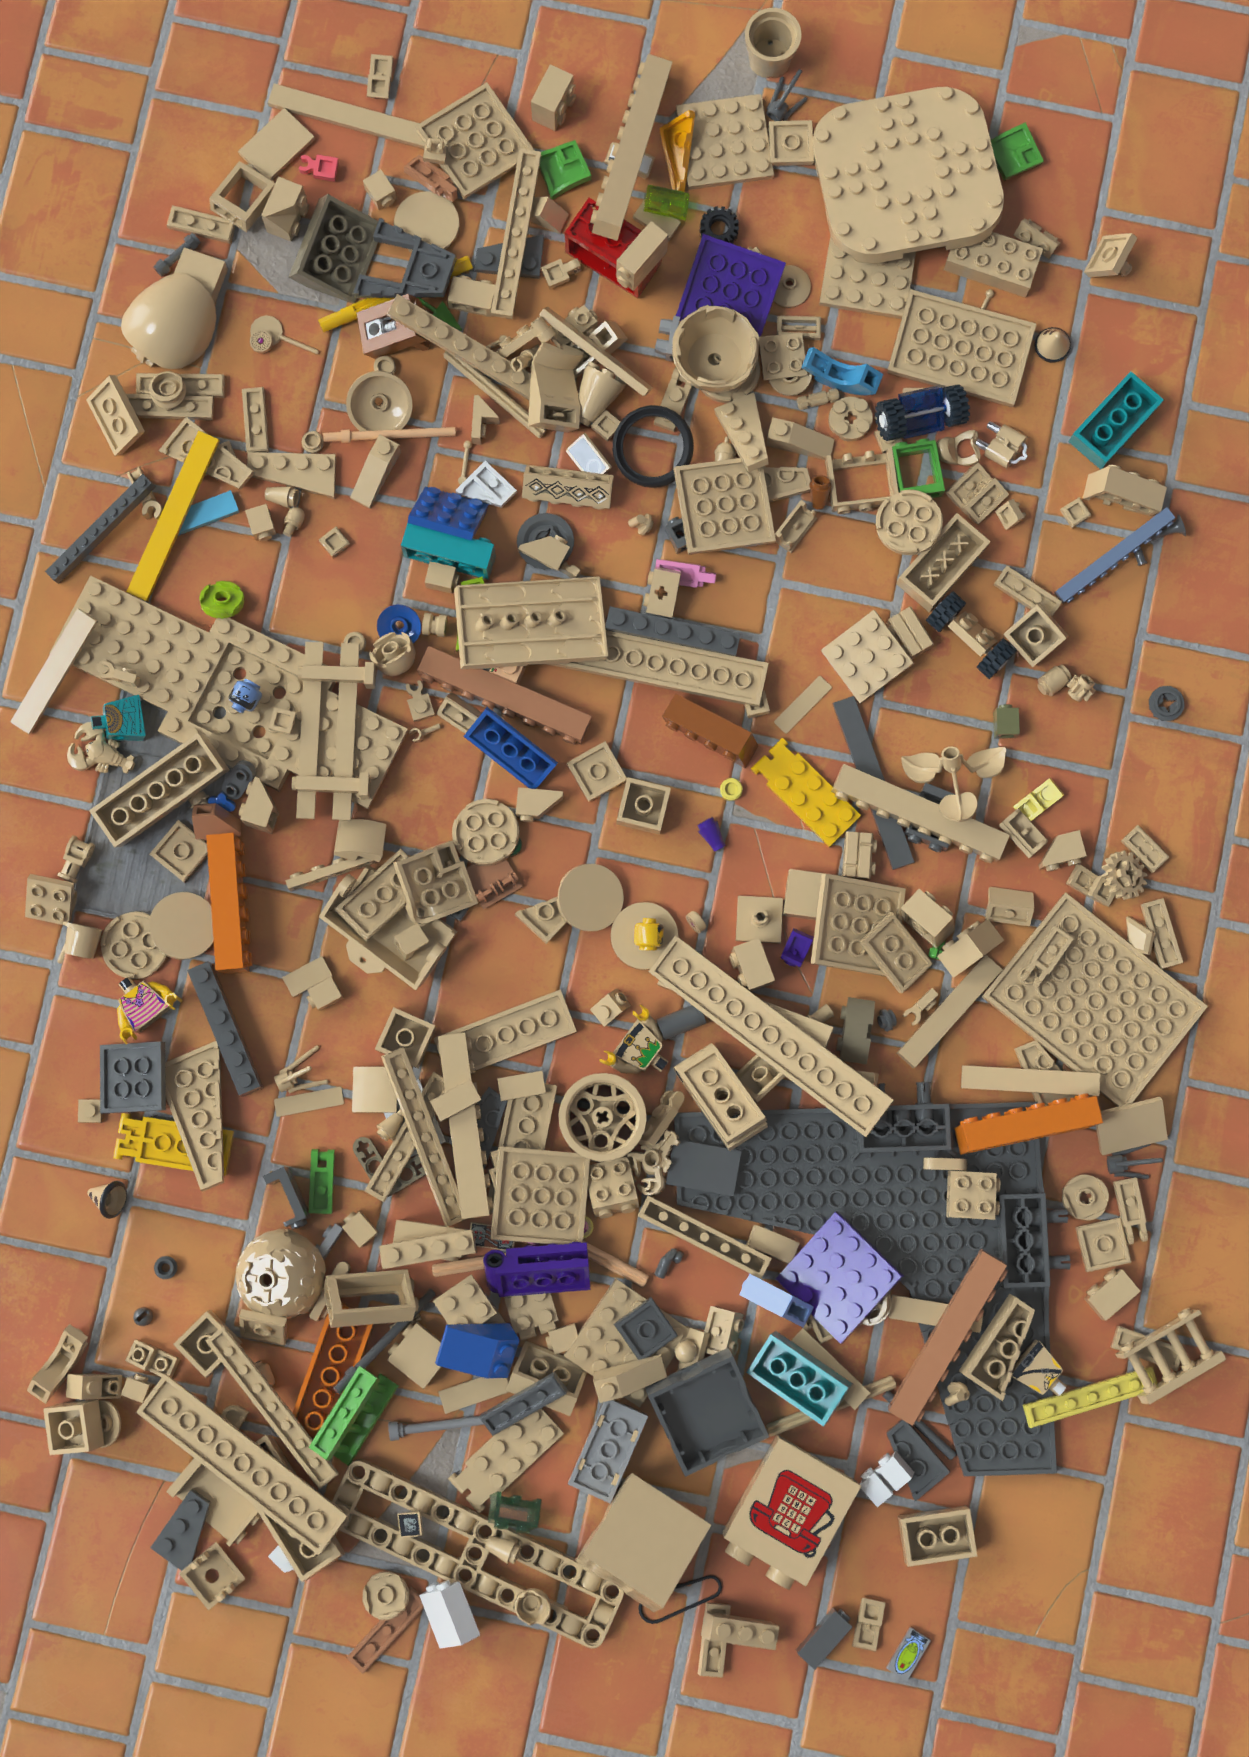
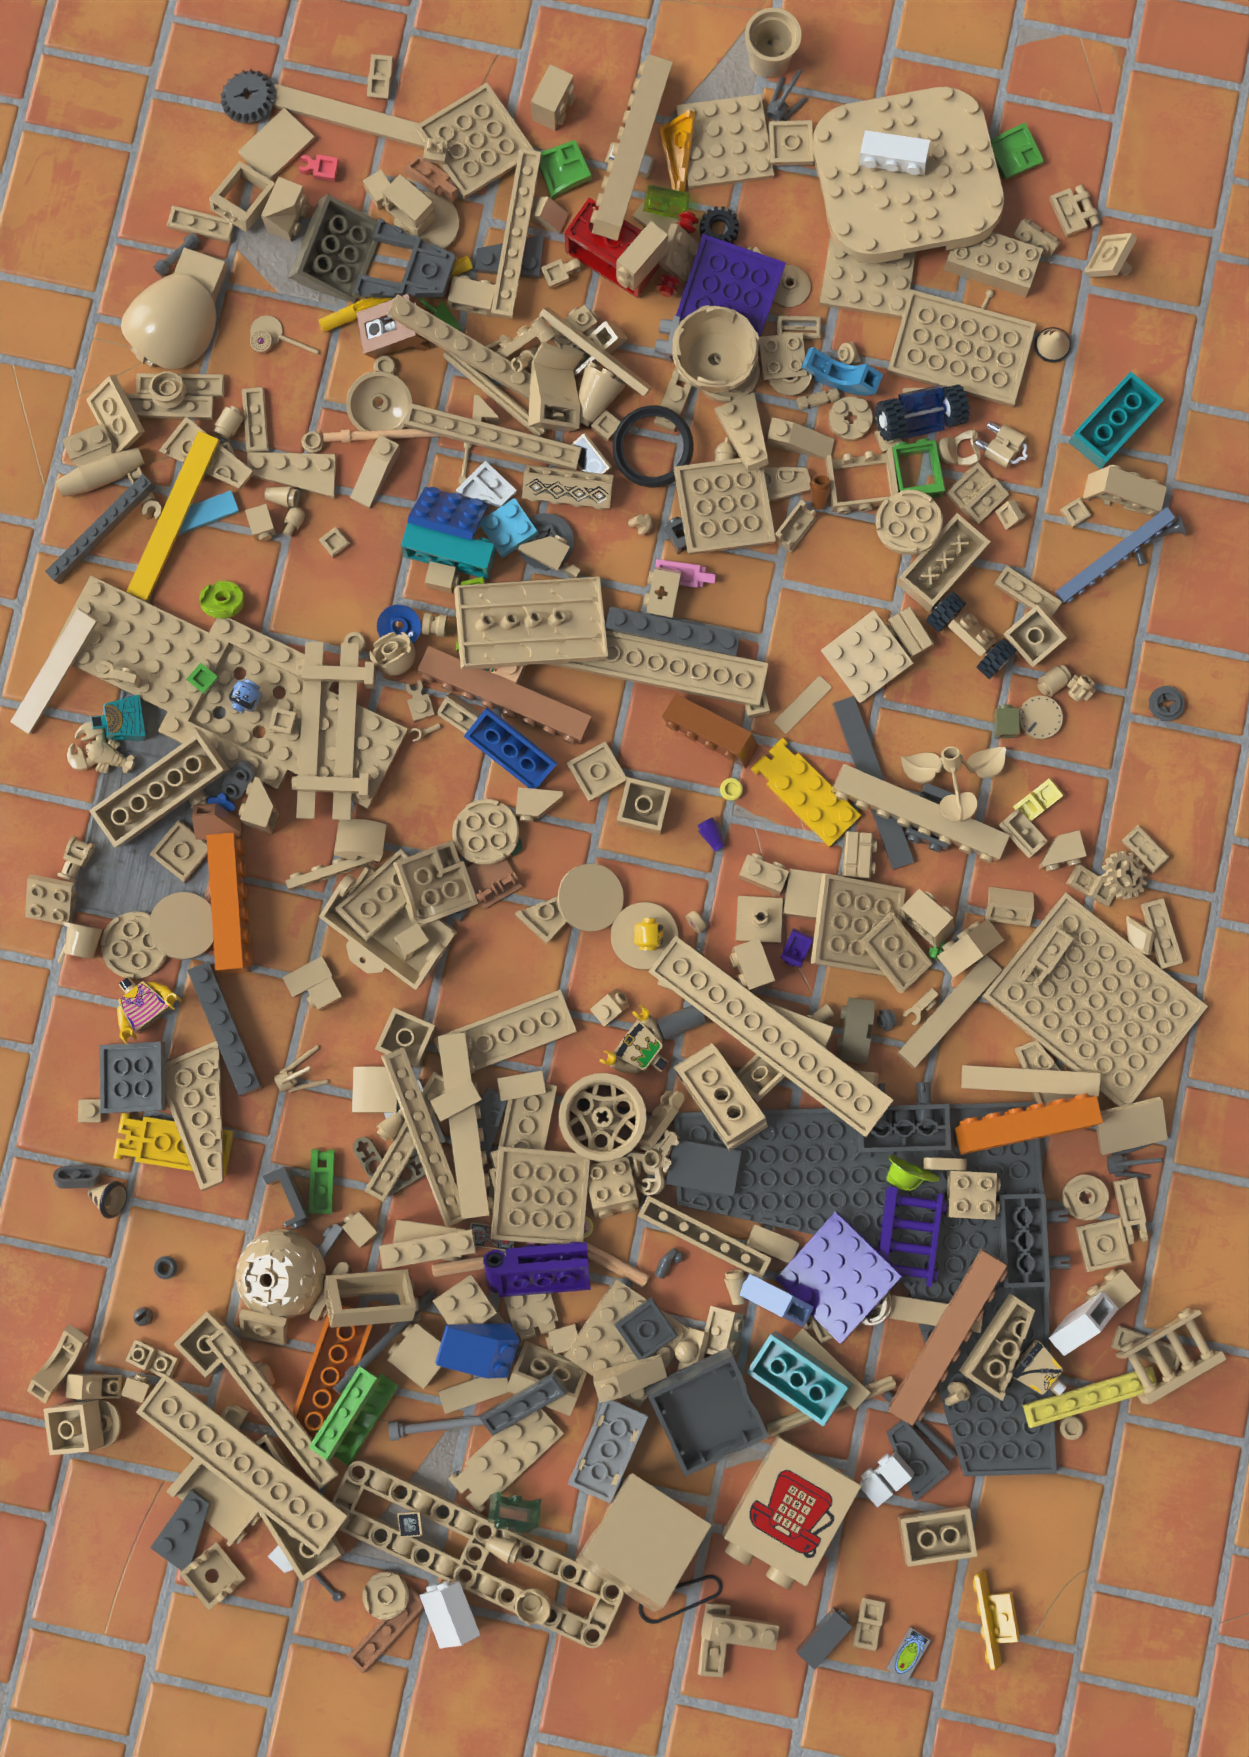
(76, 1176): none -> dark grey plate
(95, 461): none -> tan plate
(202, 678): none -> bright green plate
(228, 422): none -> tan brick
(259, 102): none -> dark grey gear
(308, 1101): tan sticker -> none
(336, 1596): none -> dark grey hinge
(409, 205): none -> tan piece
(492, 436): none -> tan plate
(508, 528): none -> medium azure plate
(679, 254): none -> tan plate
(734, 1281): none -> tan cone
(763, 874): none -> tan brick
(848, 354): none -> tan plate
(891, 1222): none -> dark purple fence
(894, 152): none -> white brick
(907, 1175): none -> lime piece
(997, 1619): none -> yellow bracket
(1040, 717): none -> tan tile
(1068, 212): none -> tan plate
(1071, 1428): none -> tan tile
(1083, 1323): none -> white brick

